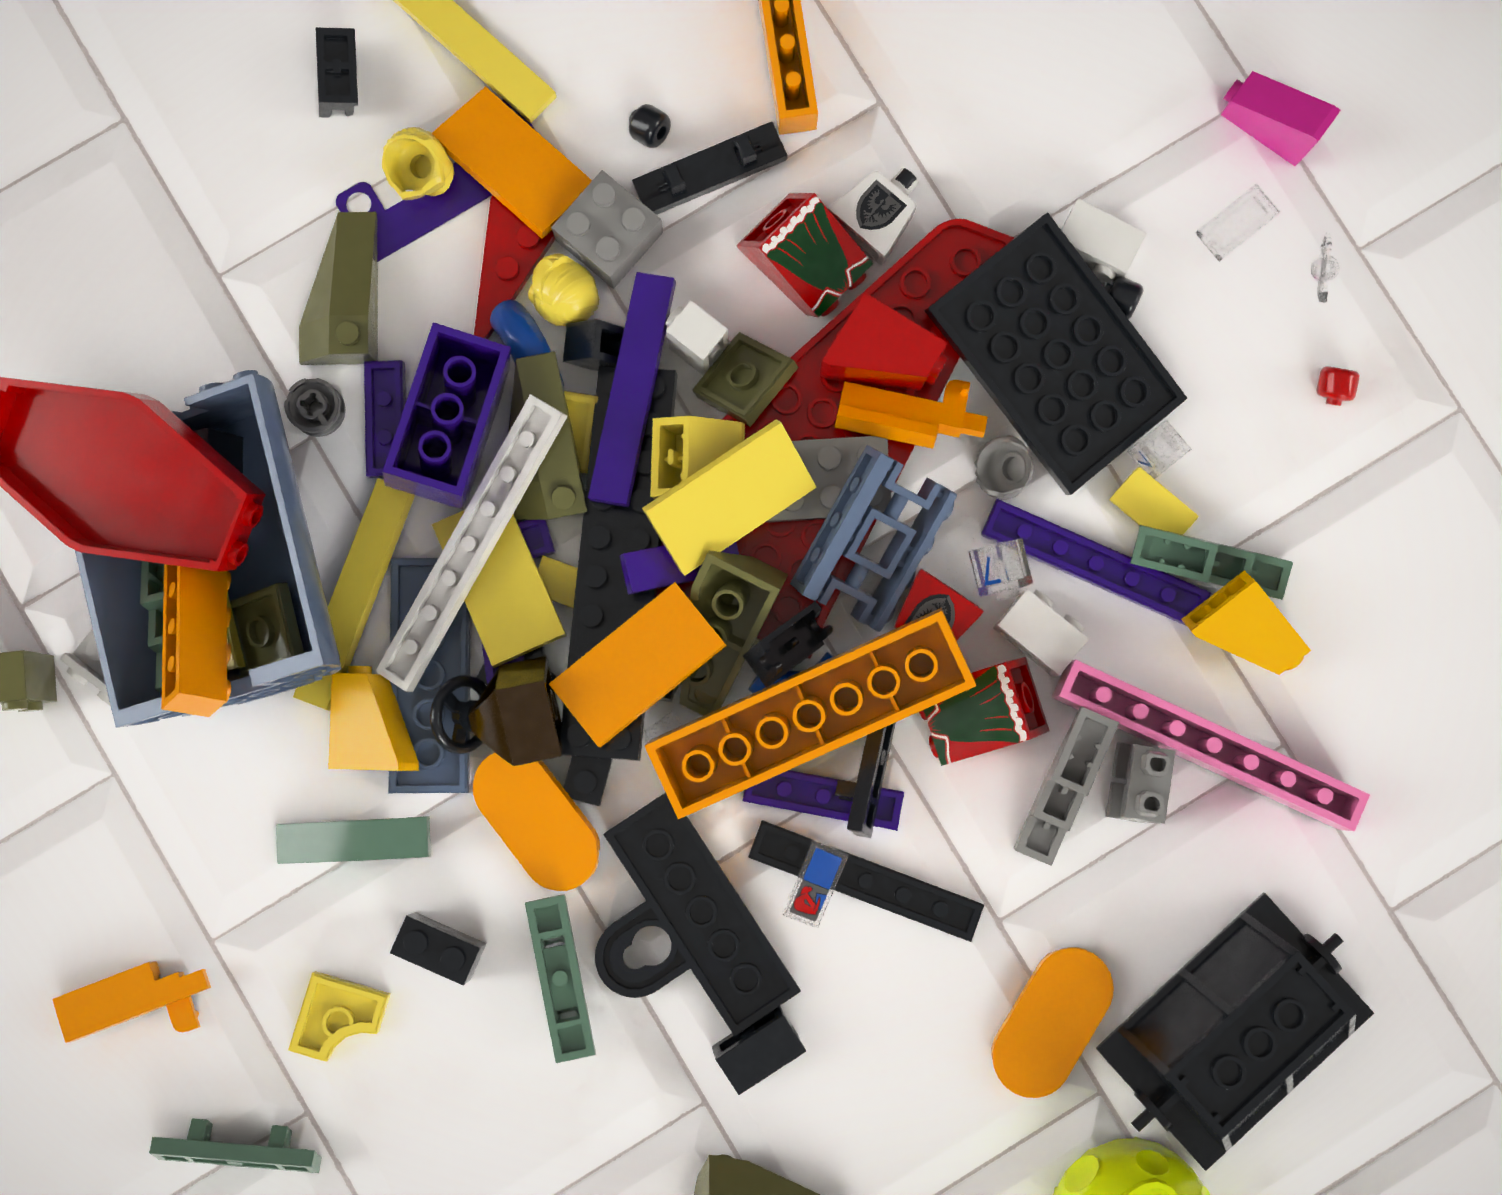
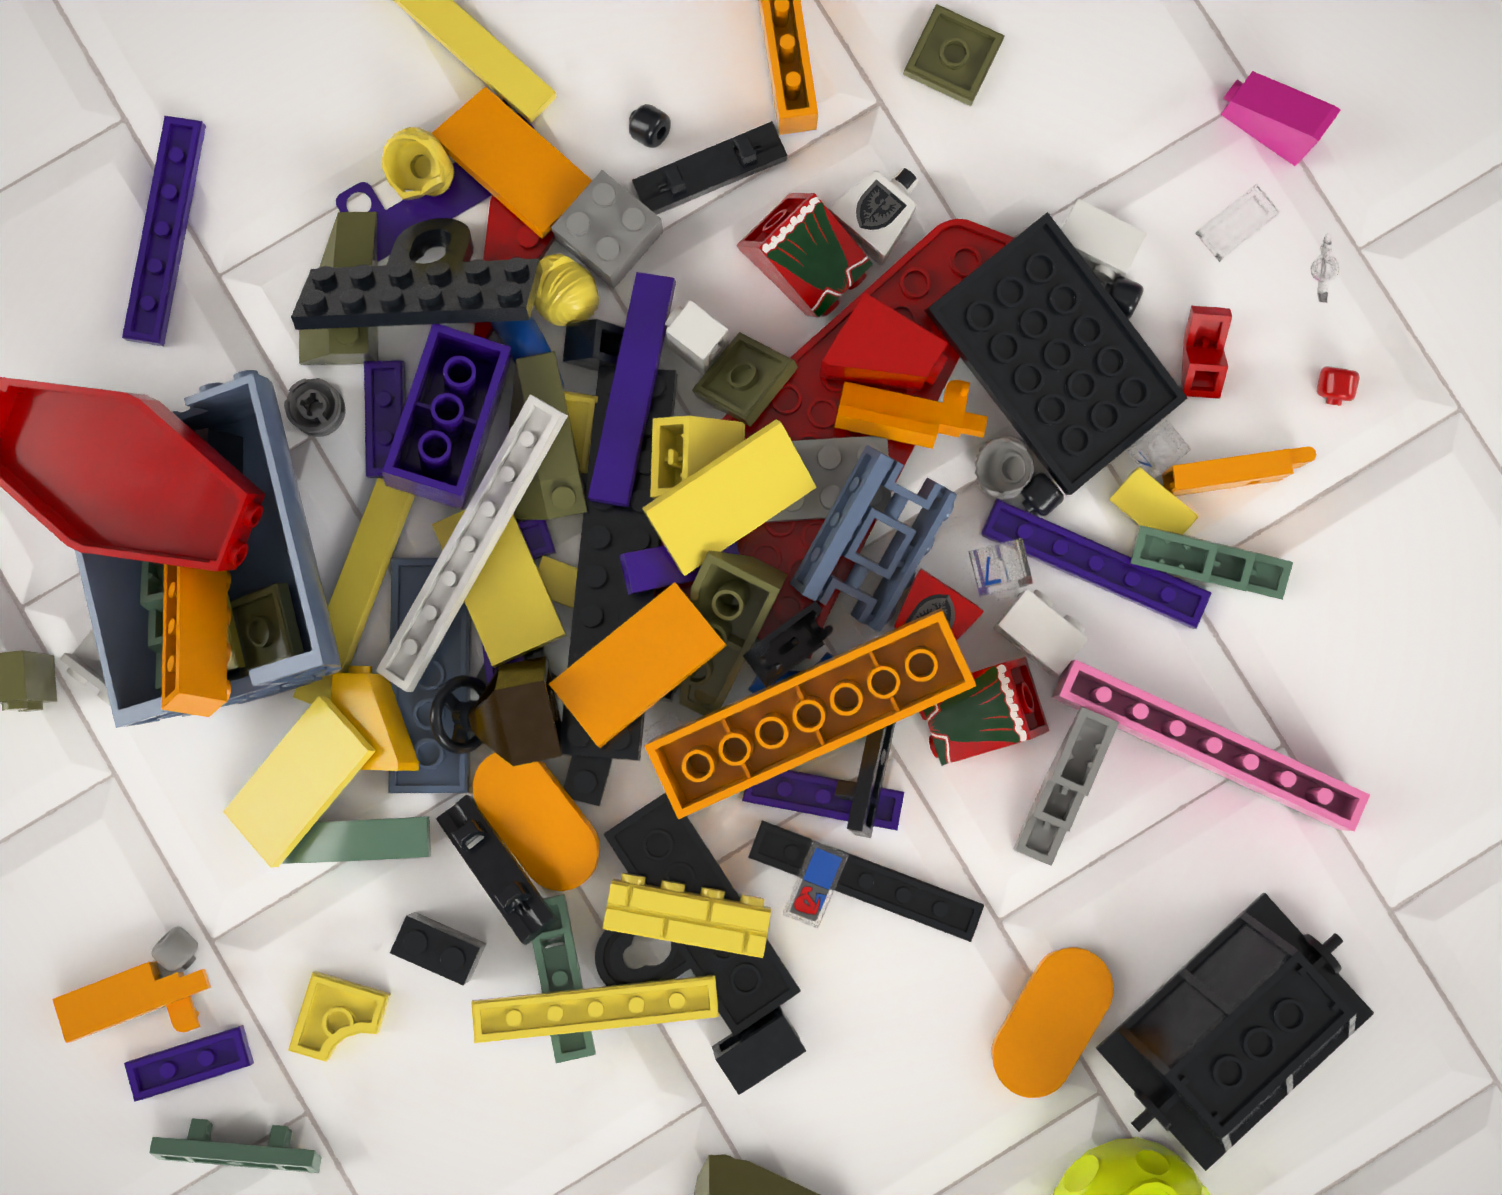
(164, 231): none -> dark purple tile
(175, 950): none -> light grey piece
(188, 1063): none -> dark purple tile
(298, 781): none -> light yellow tile
(336, 70): black hinge -> none
(420, 293): none -> black plate
(497, 870): none -> black hinge
(594, 1008): none -> light yellow tile
(687, 917): none -> light yellow brick
(953, 55): none -> olive tile
(1041, 495): none -> black piece
(1148, 783): light grey hips -> none
(1203, 351): none -> red slope
(1235, 471): none -> light orange hinge
(1248, 625): yellow slope -> none

